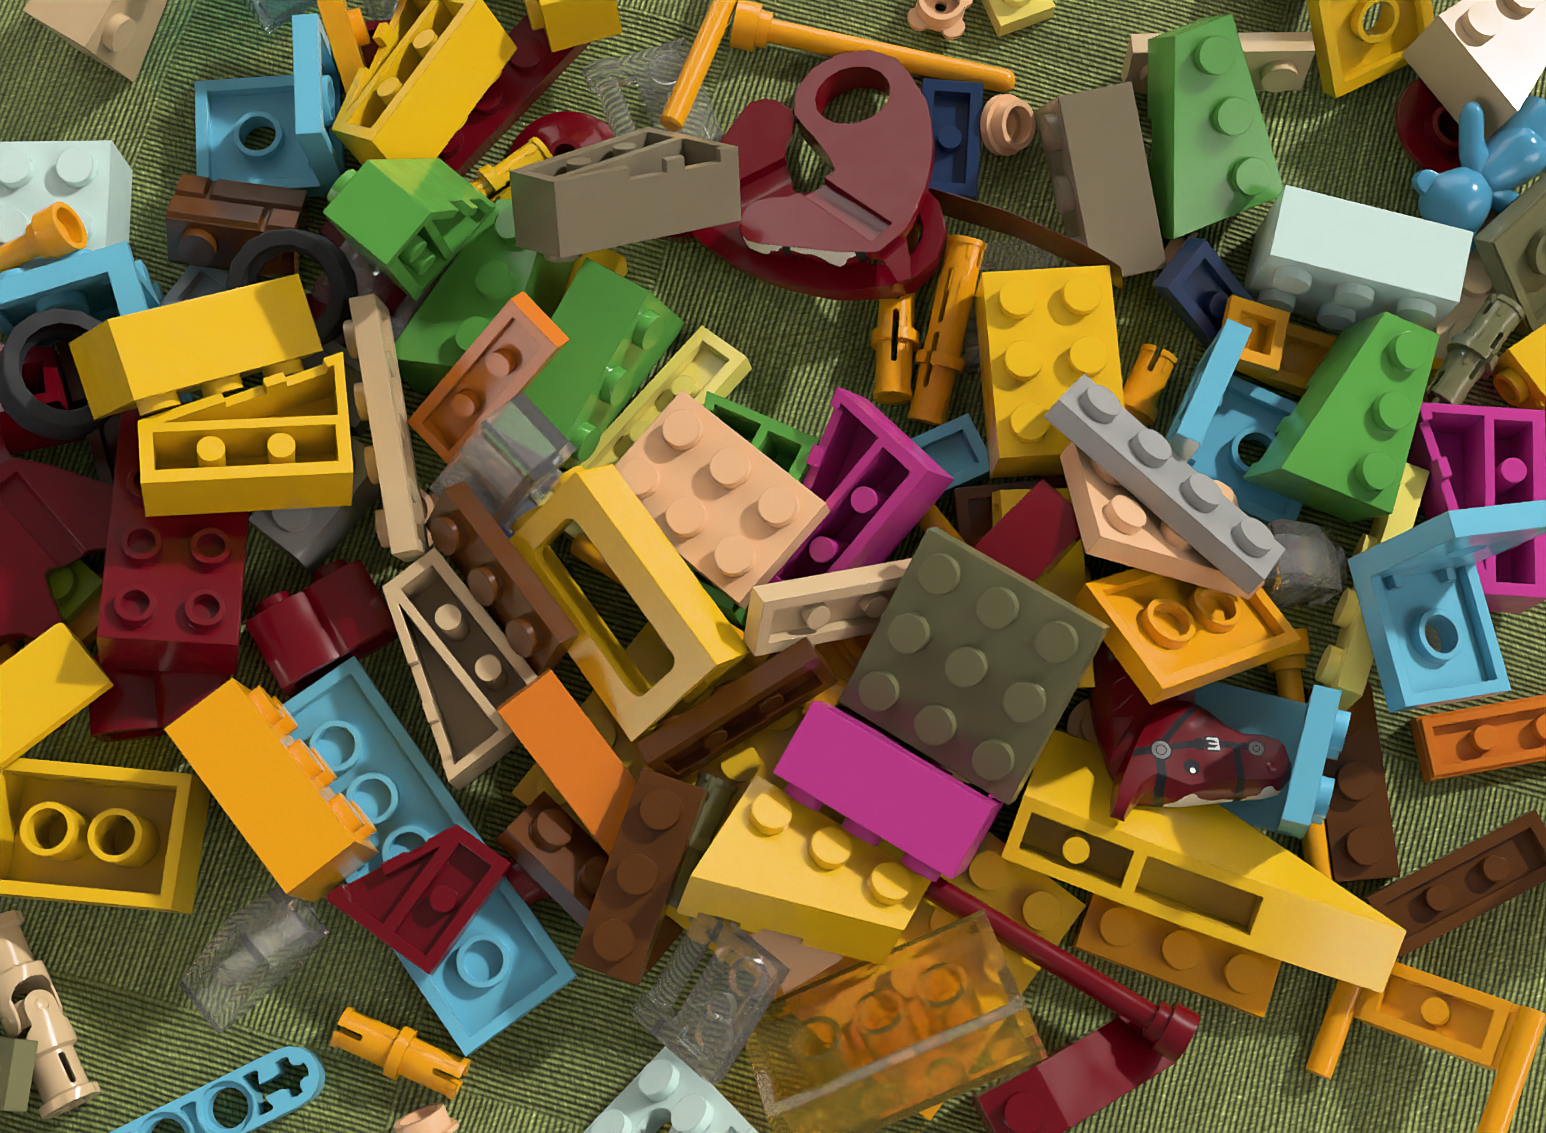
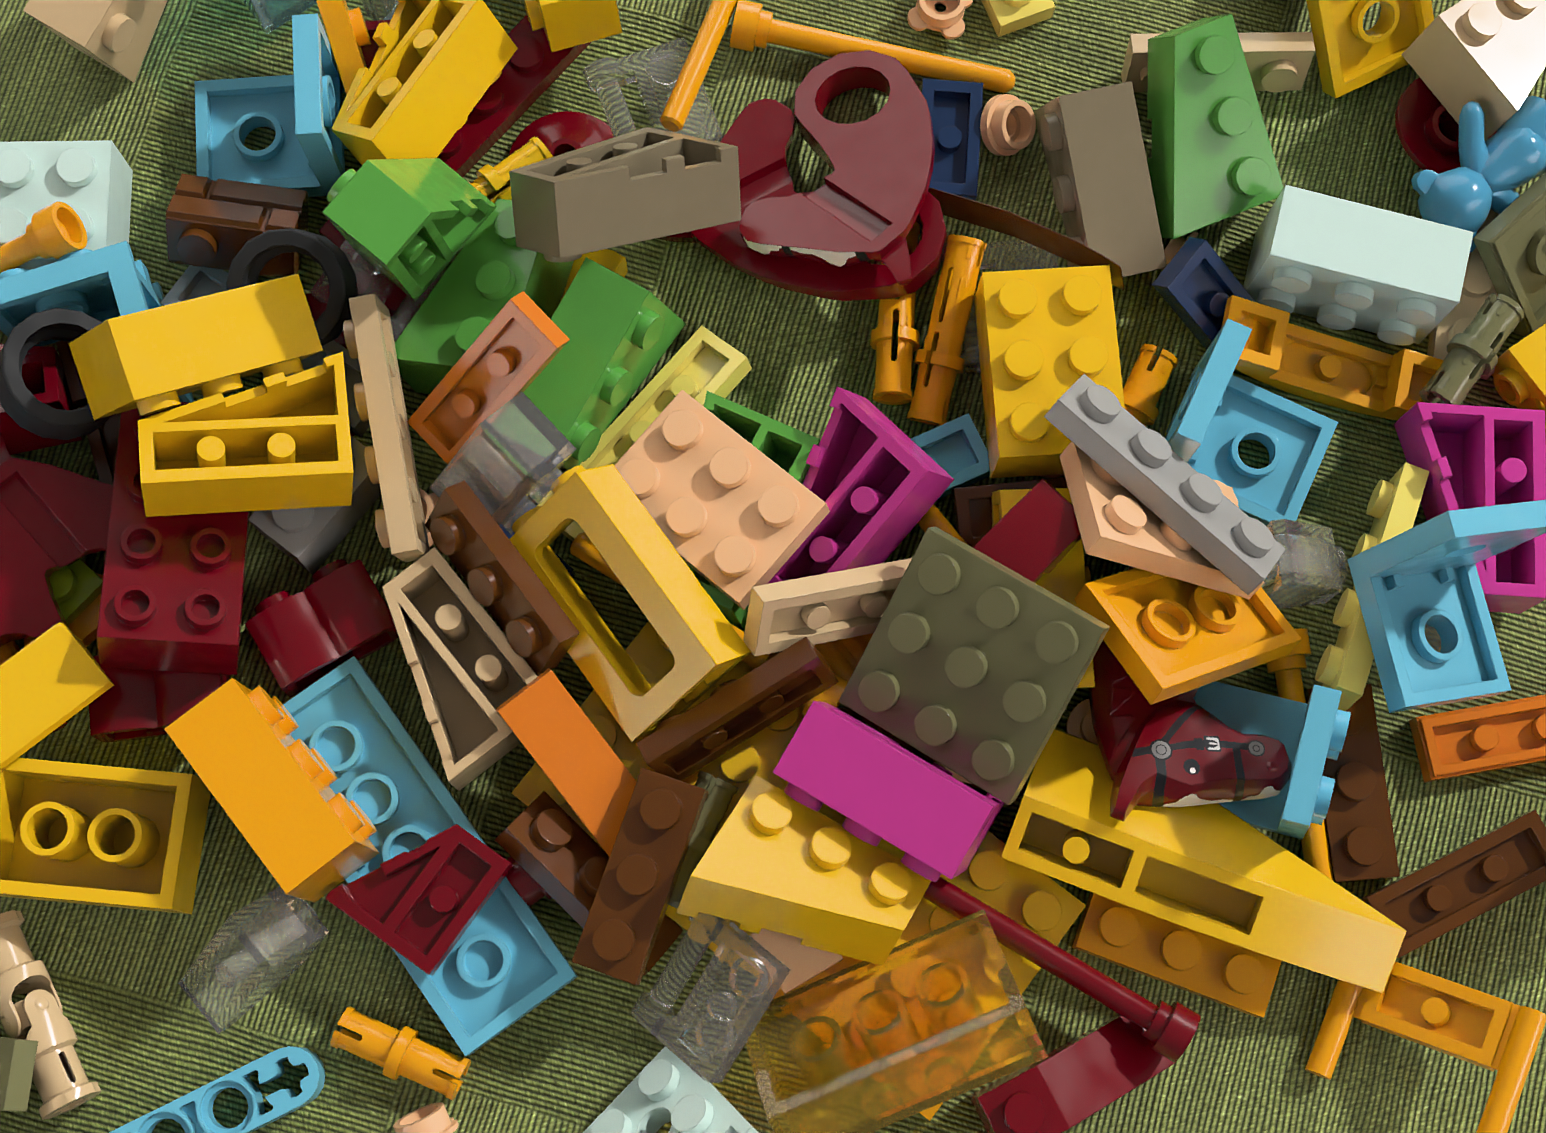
(1354, 423): bright green wedge -> none

